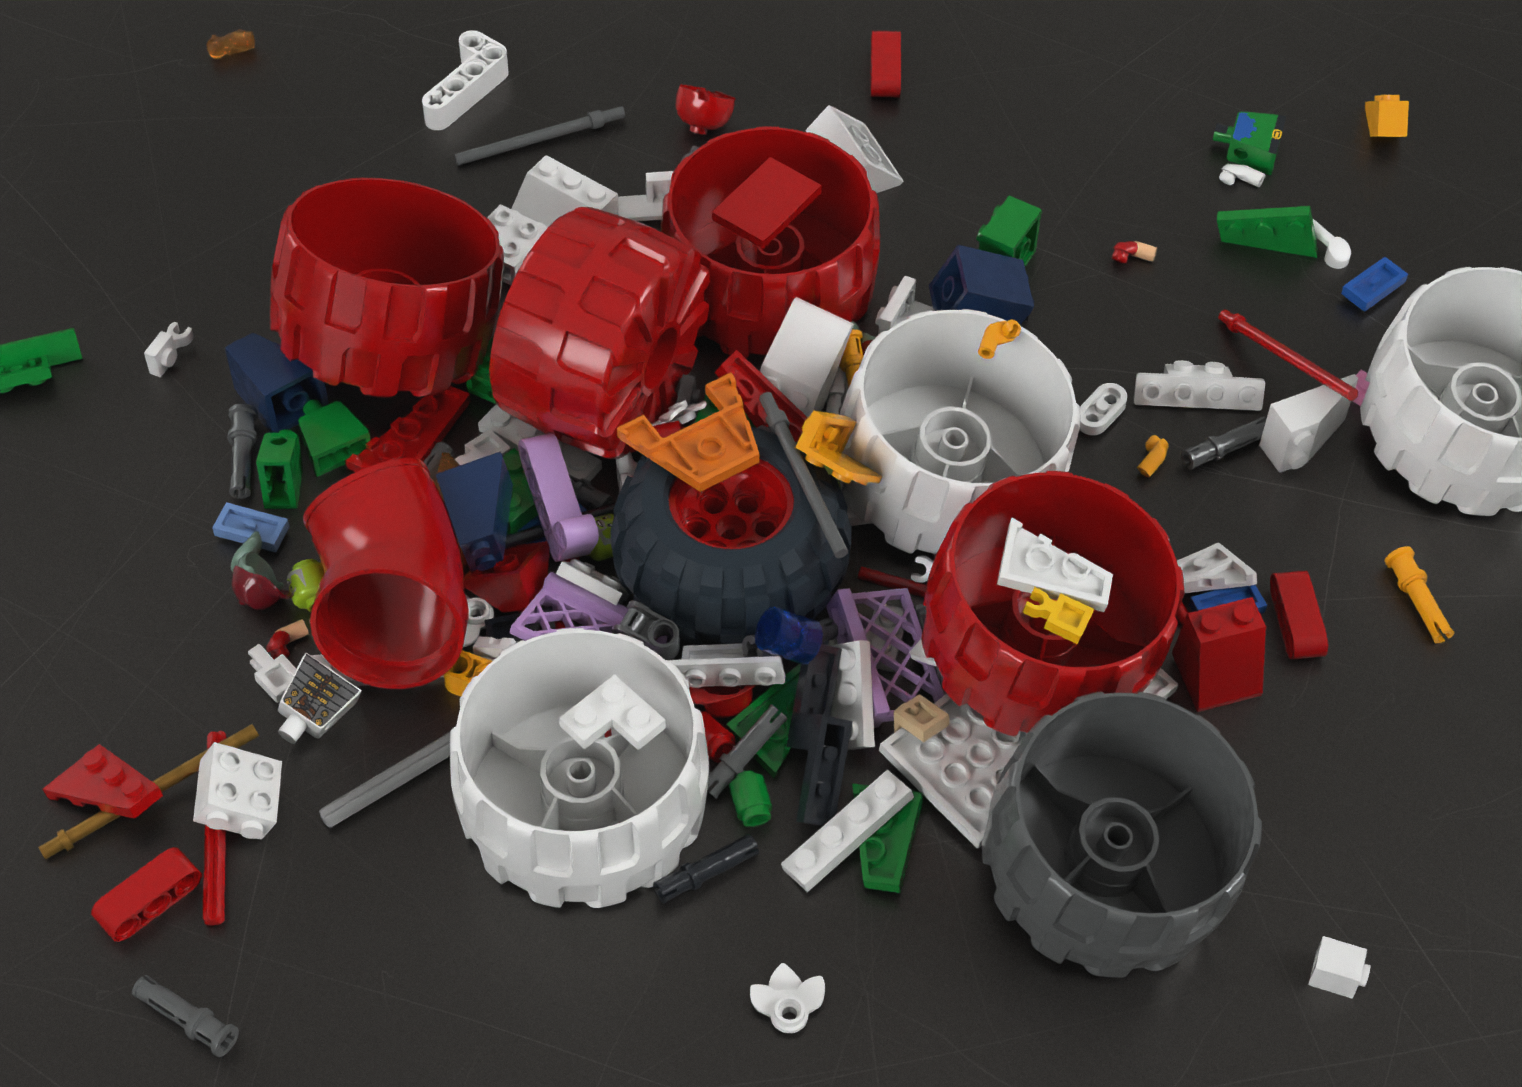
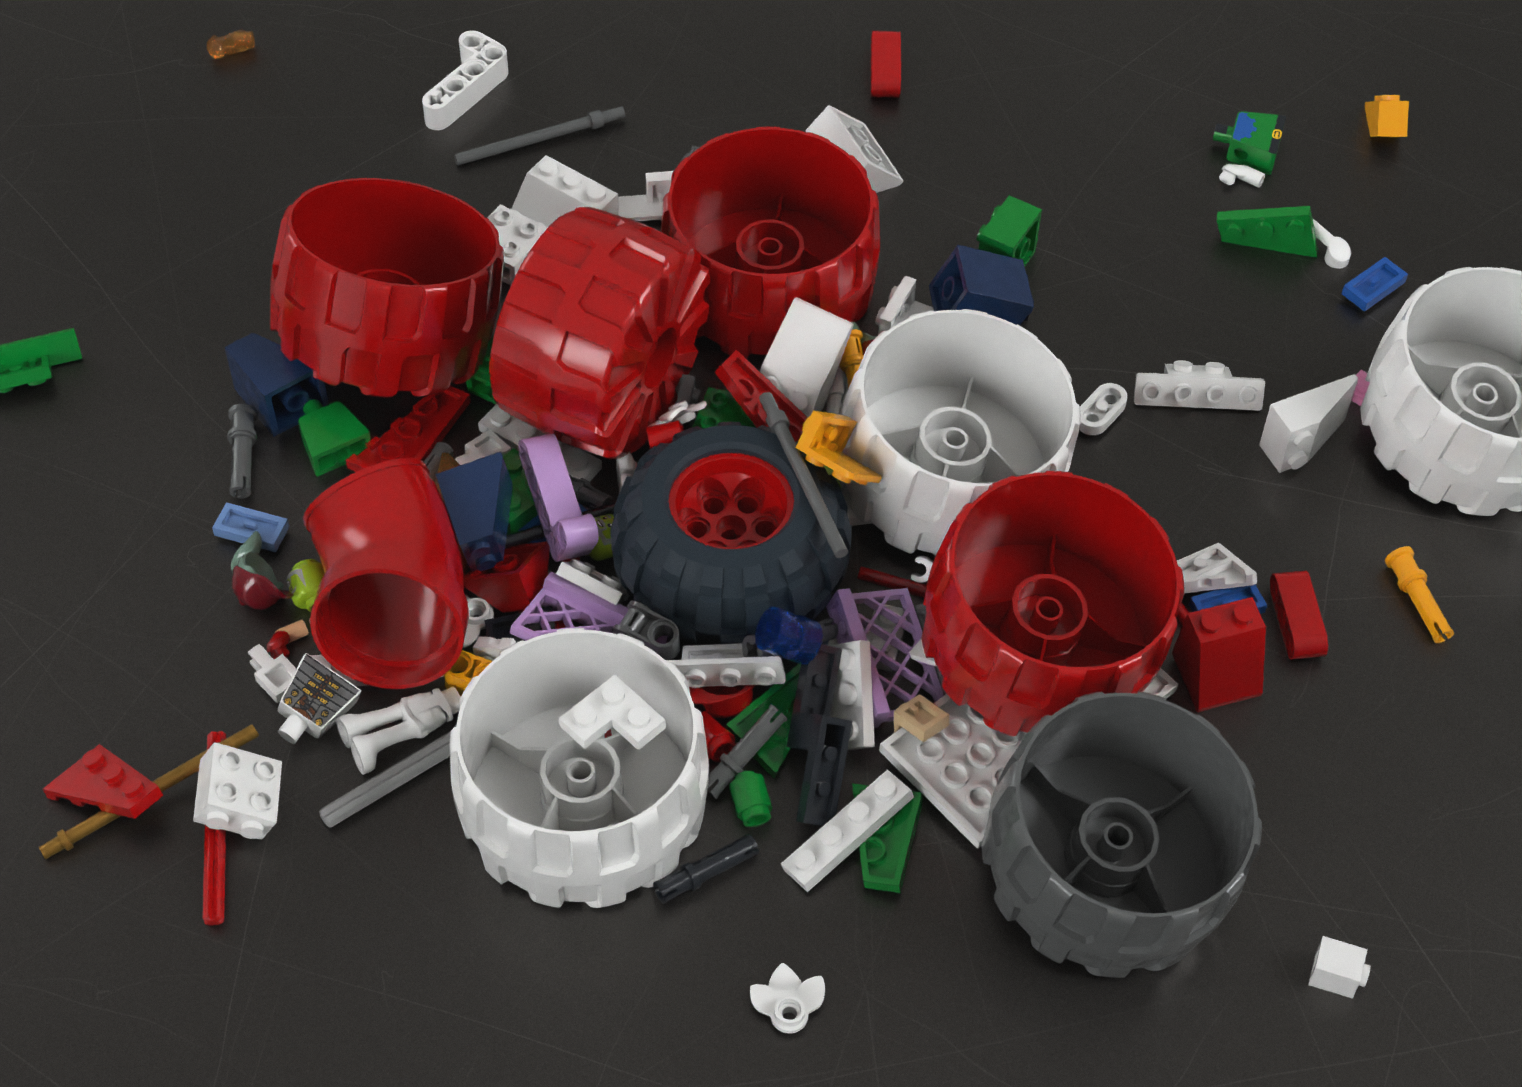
(146, 894): red beam -> none
(163, 351): white plate -> none
(197, 1022): dark grey pin -> none
(280, 454): green torso -> none
(419, 714): none -> white piece
(703, 108): red cylinder -> none
(705, 450): orange wing -> none
(766, 202): red tile -> none
(998, 334): light orange arm -> none
(1036, 563): white wing -> none
(1064, 617): yellow plate -> none
(1133, 248): arm -> none
(1157, 453): light orange arm -> none
(1217, 446): dark grey pin -> none
(1238, 324): red bar -> none

